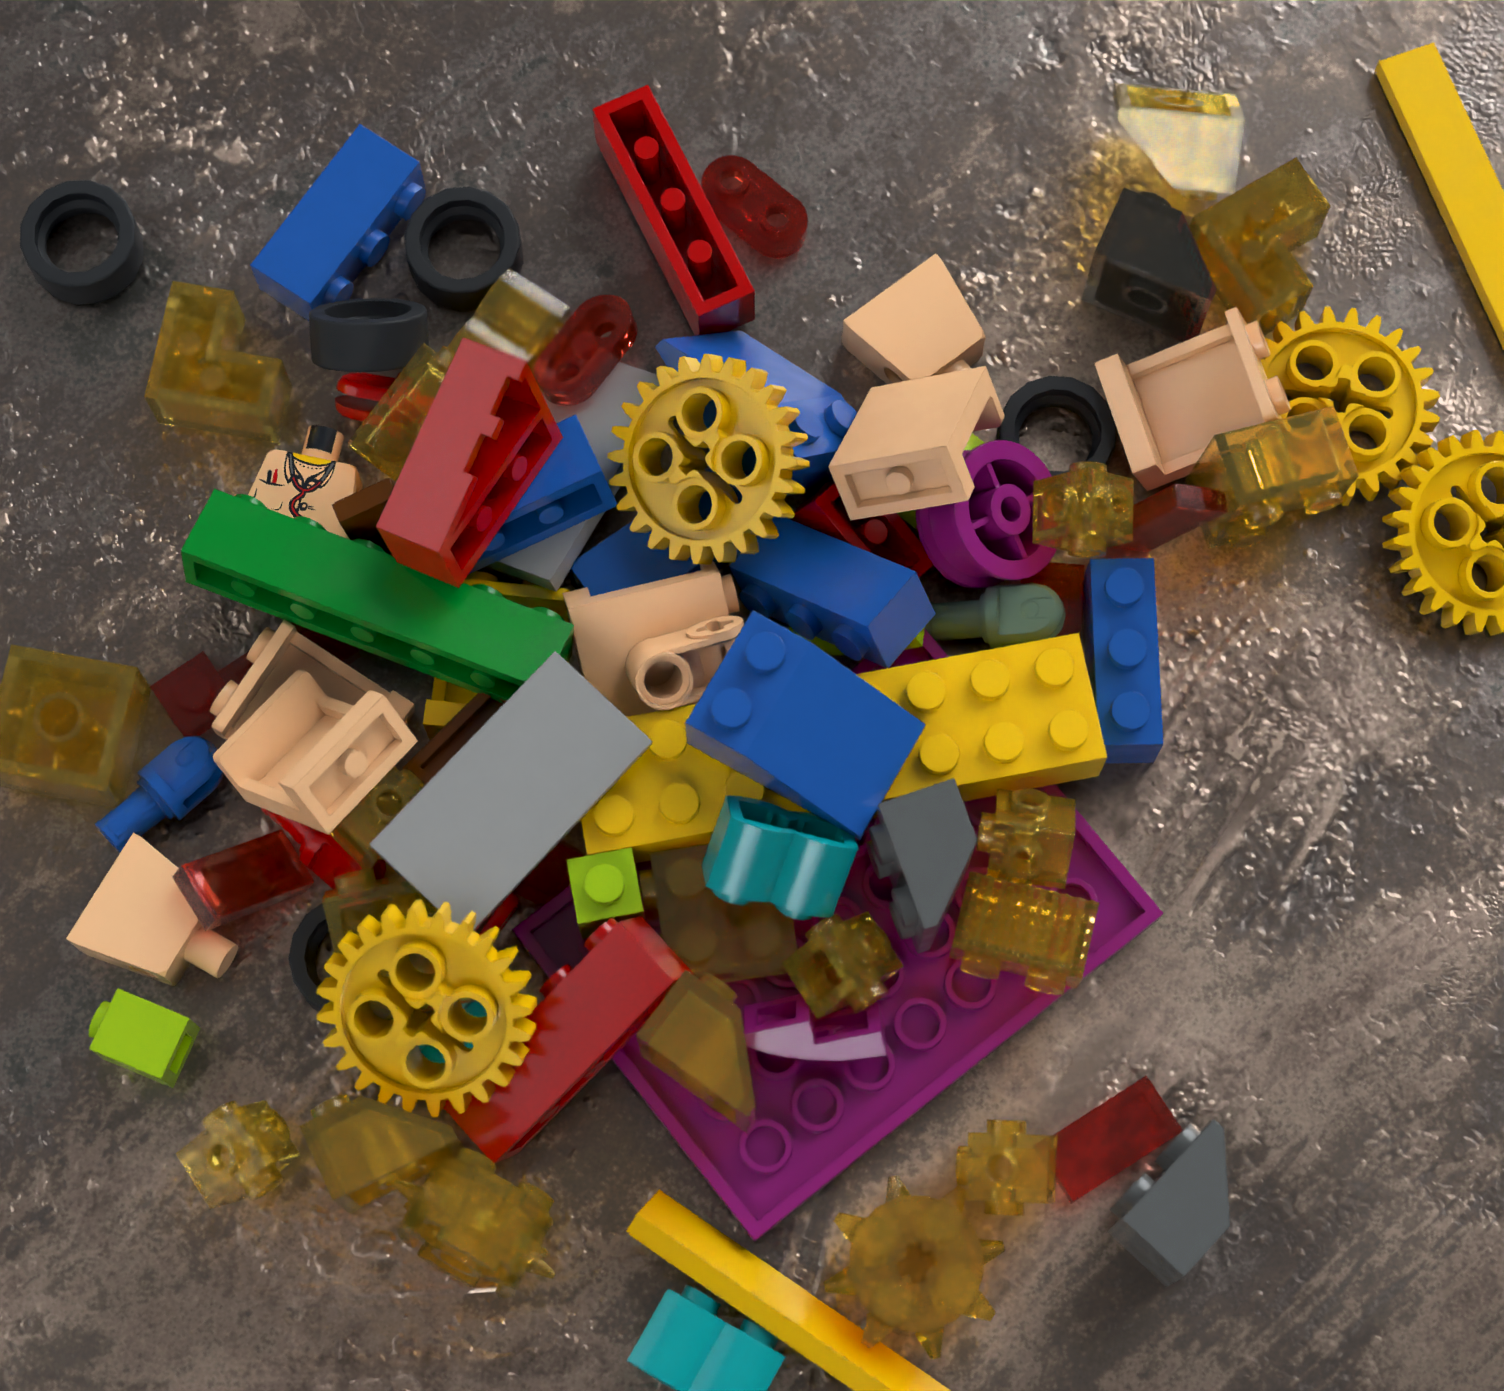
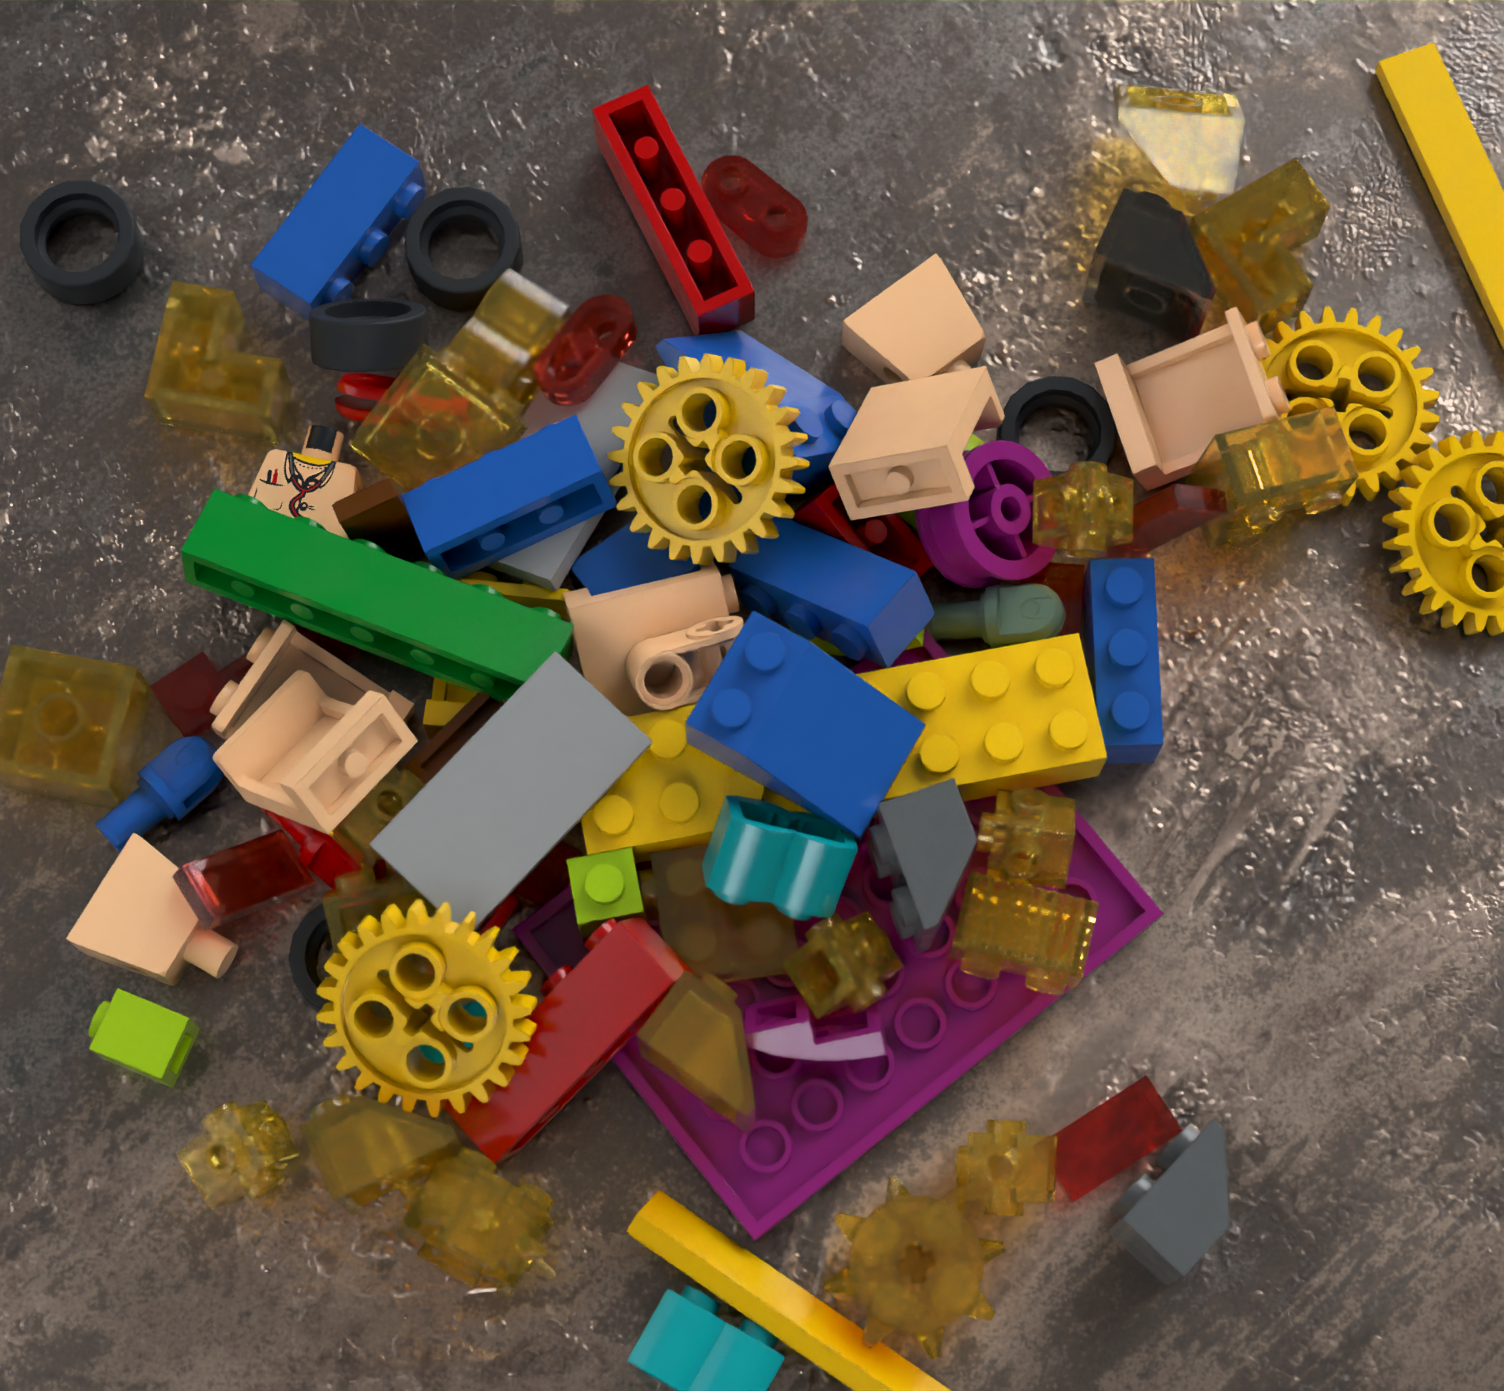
(468, 463): red wedge -> none

